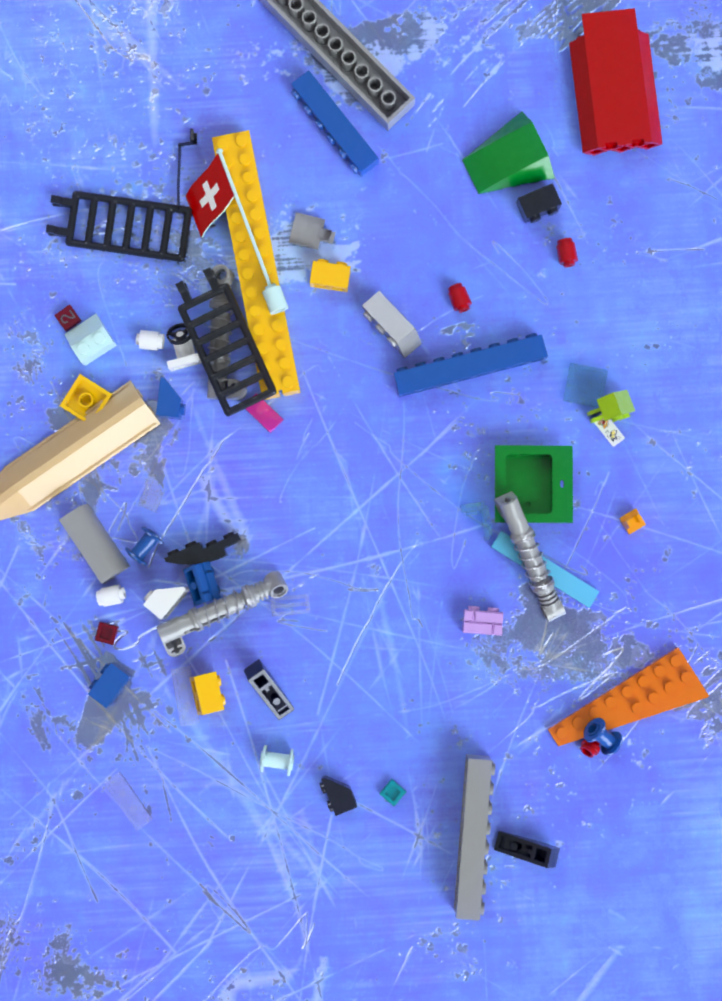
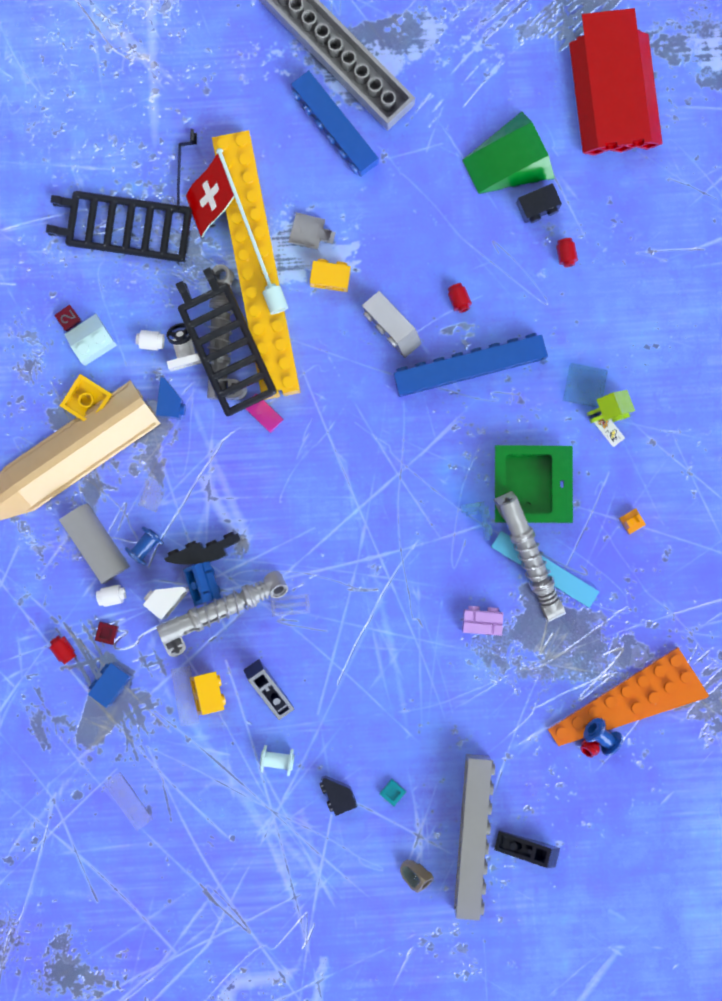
(62, 649): none -> red brick
(415, 875): none -> dark tan rock

